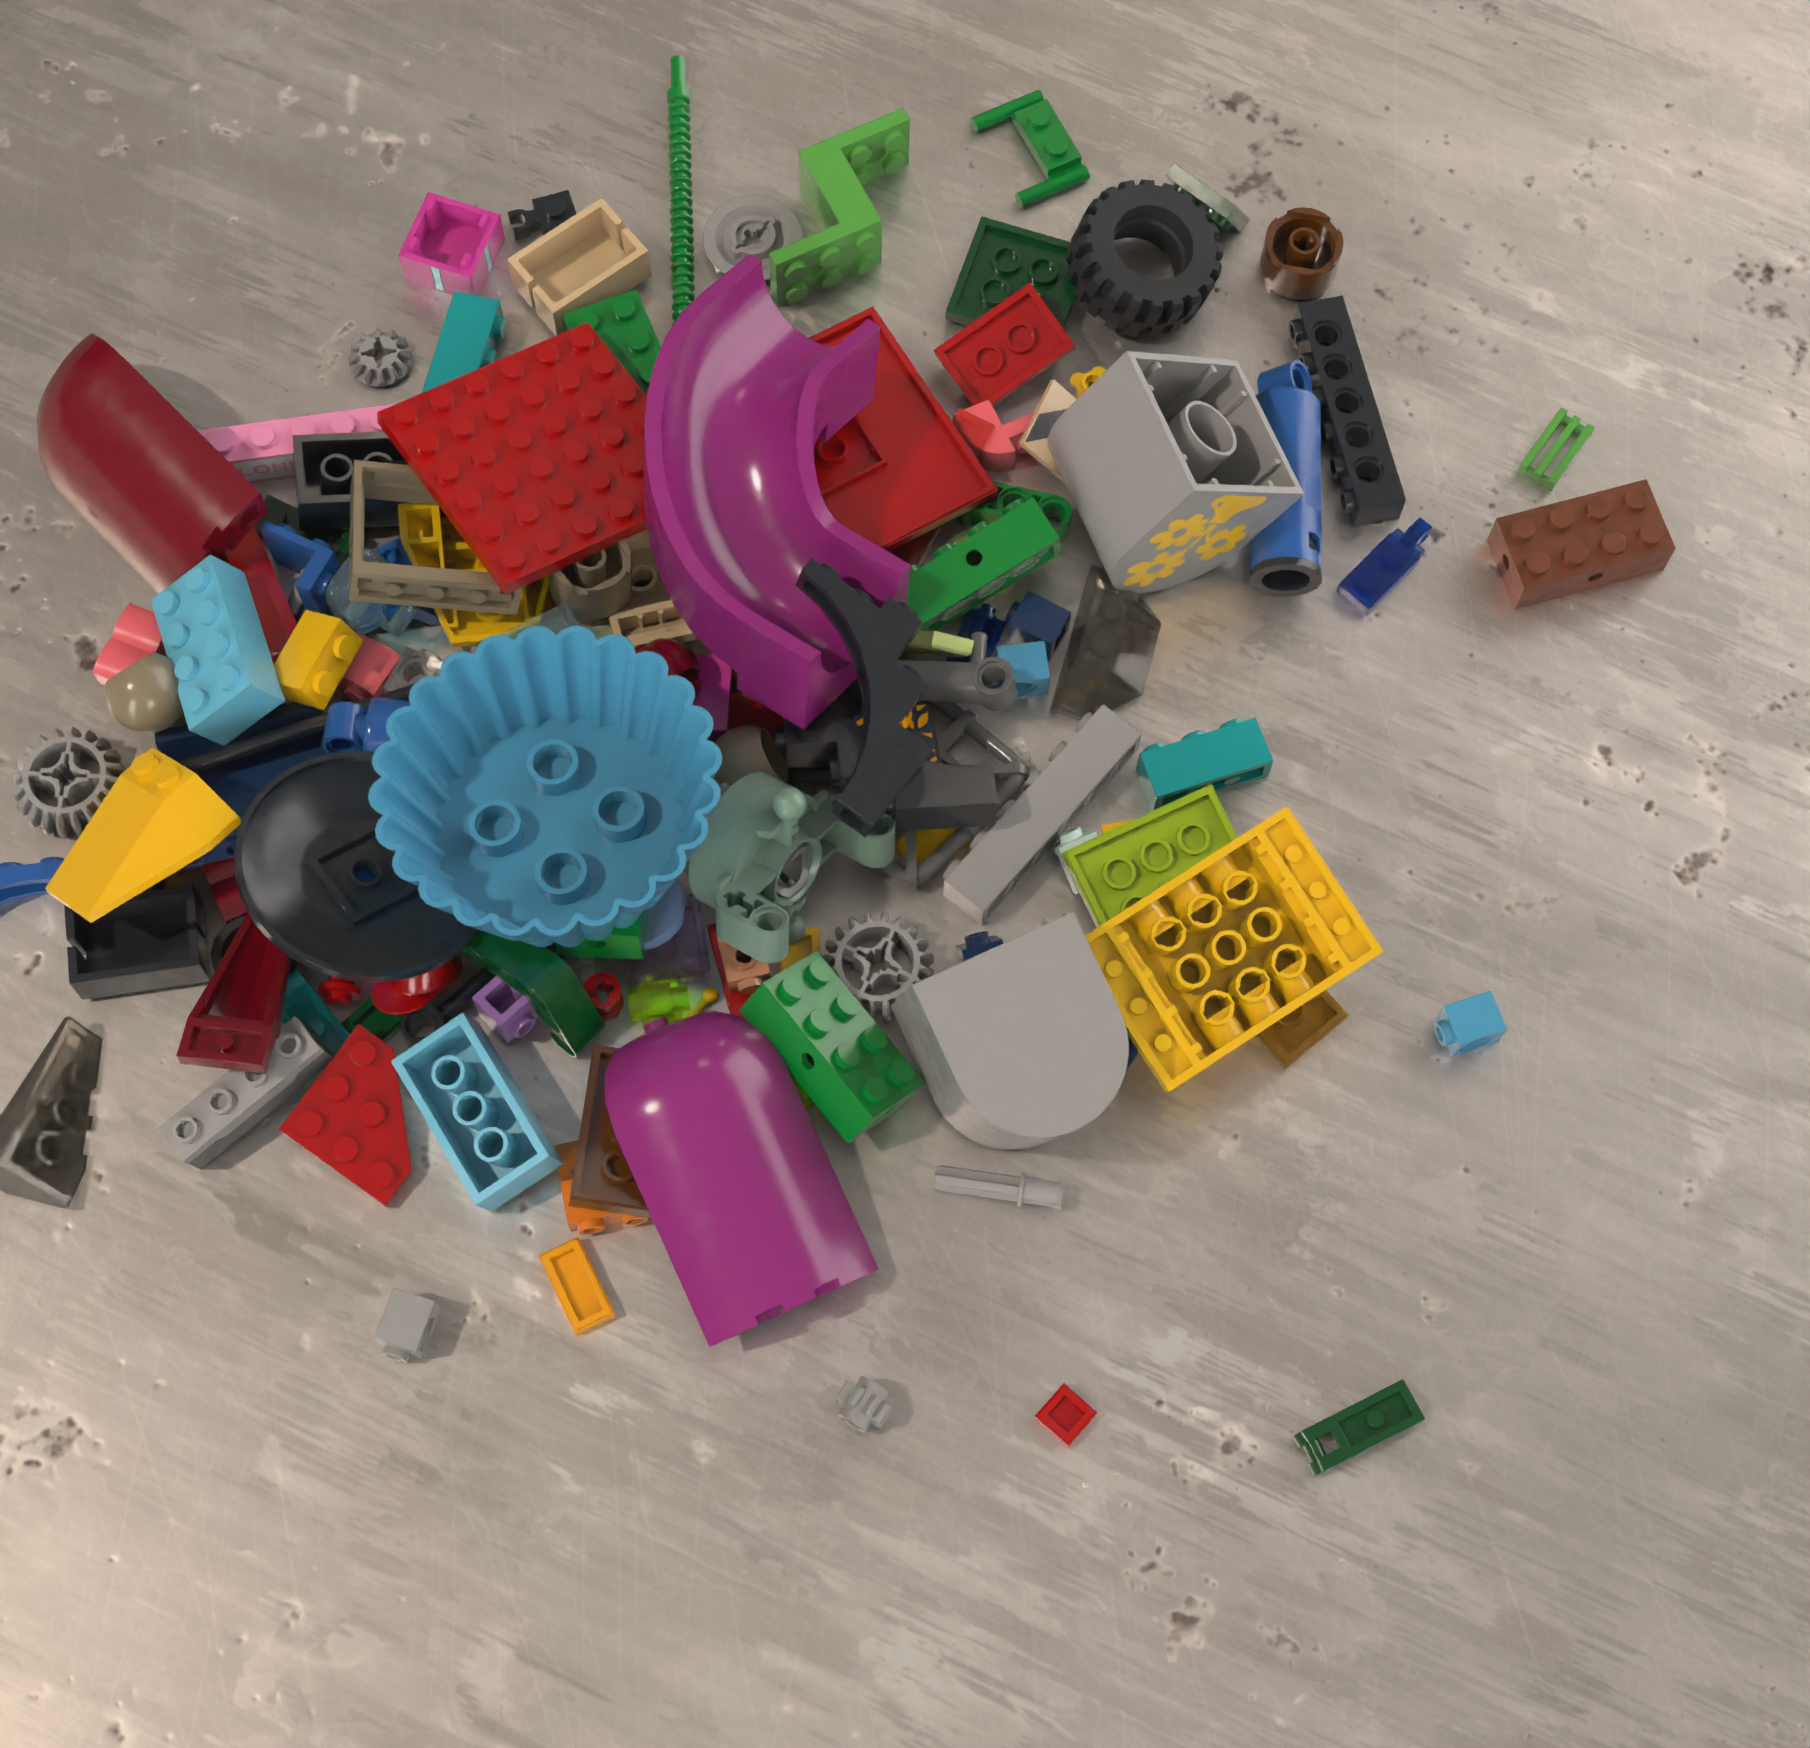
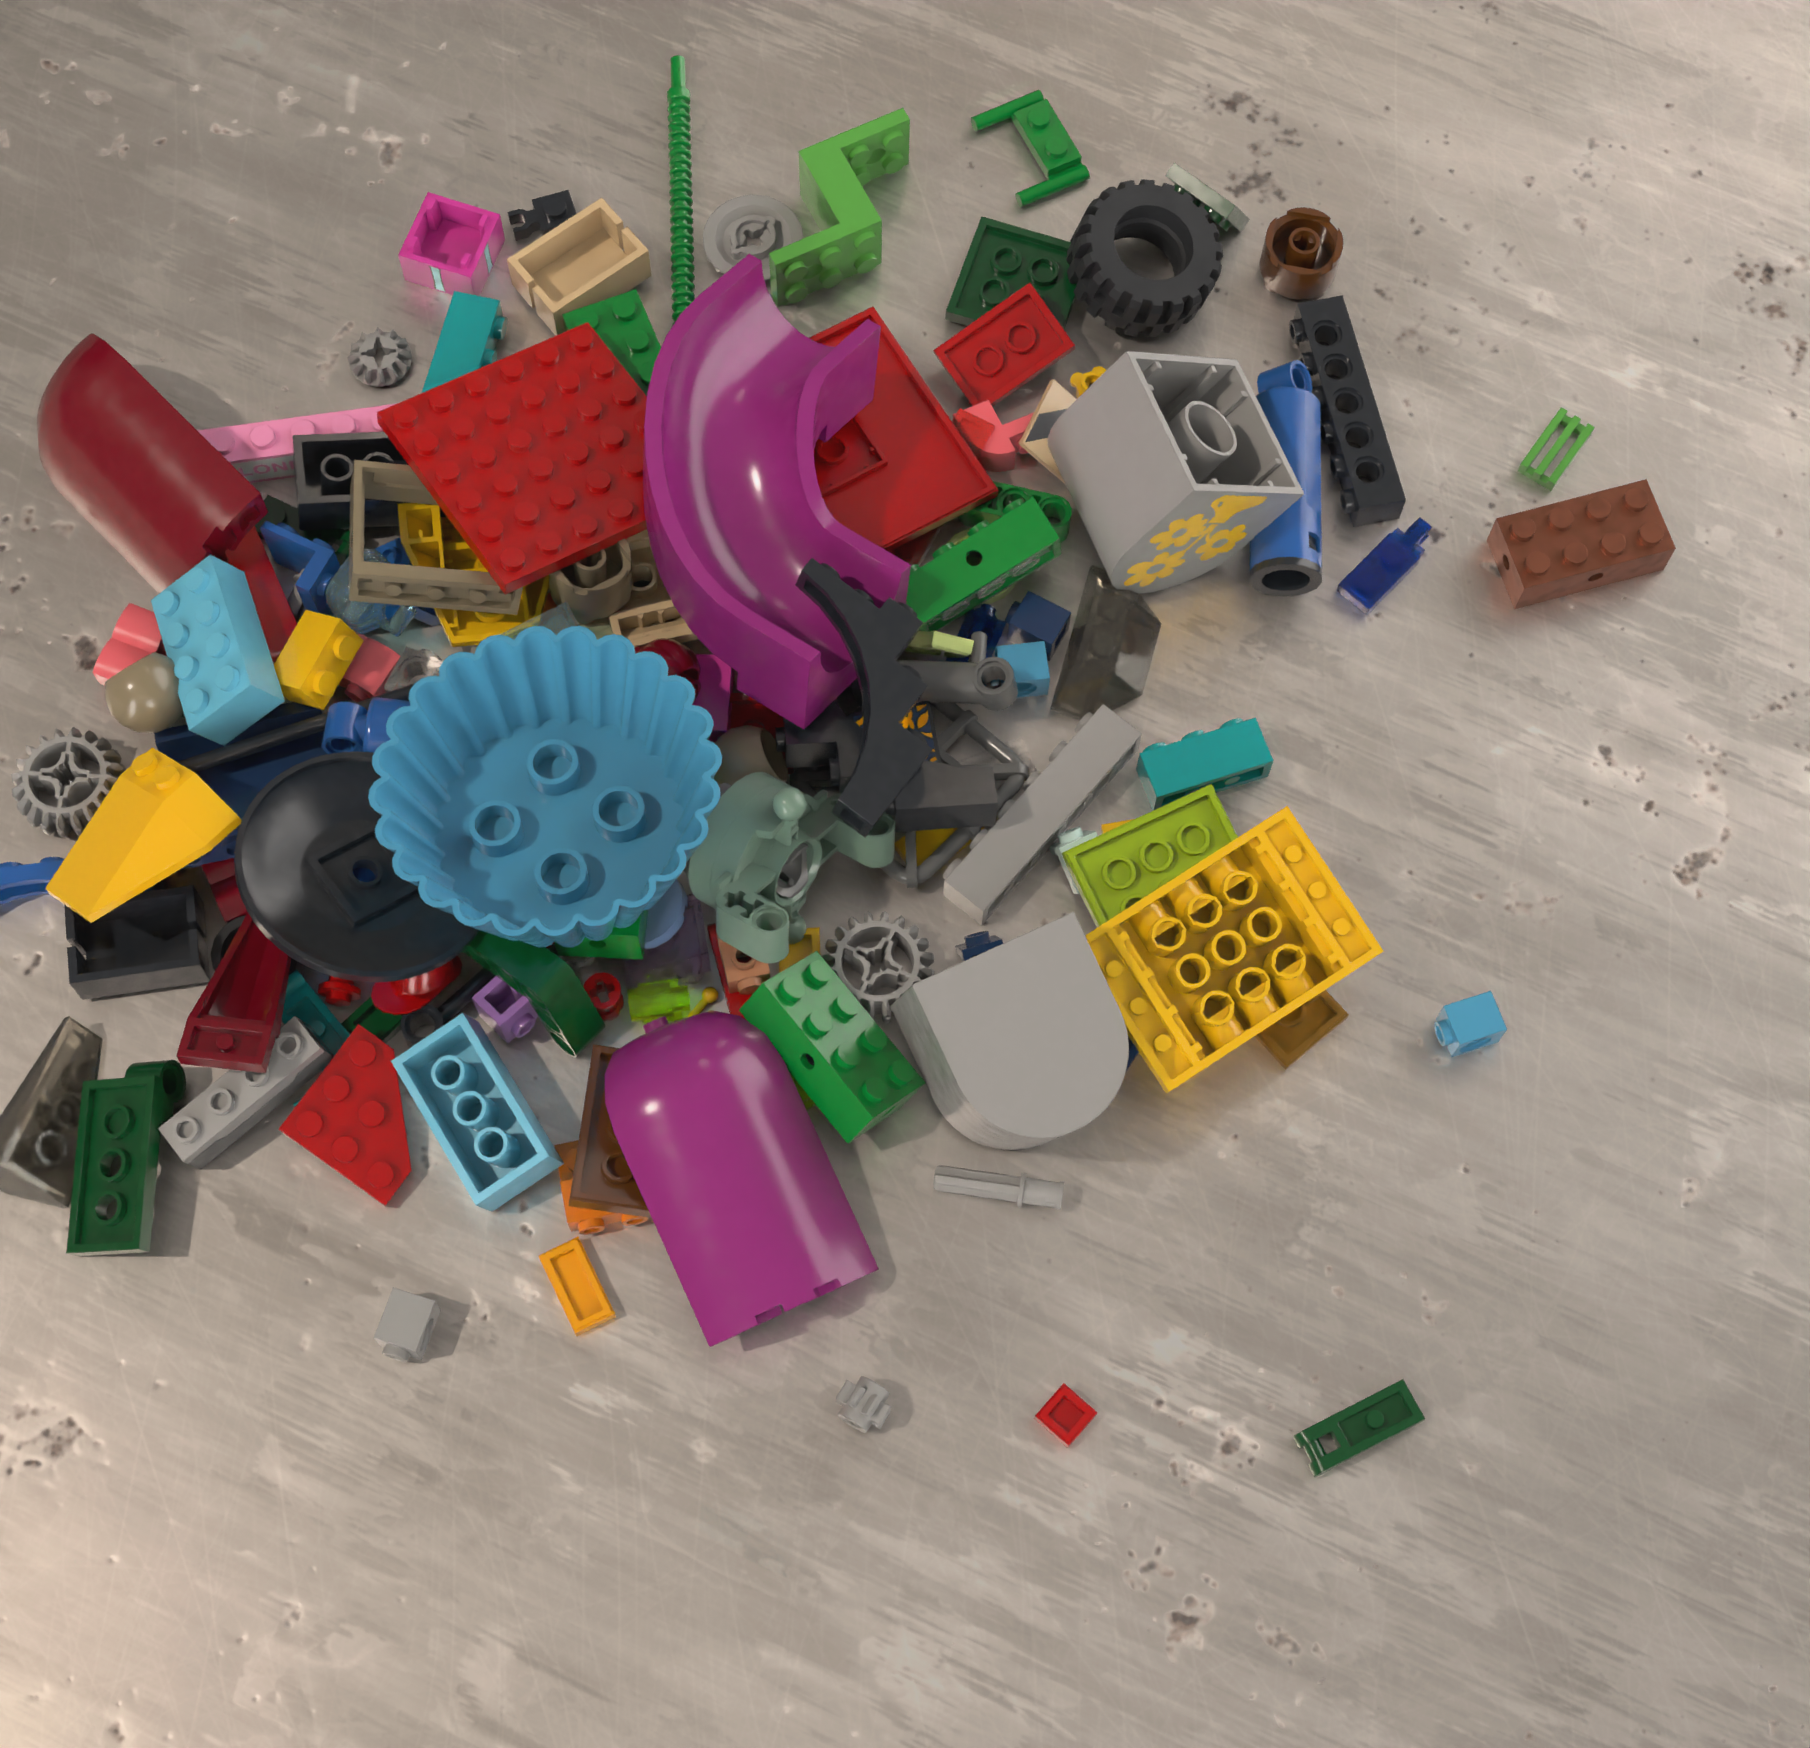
(120, 1120): none -> dark green hinge

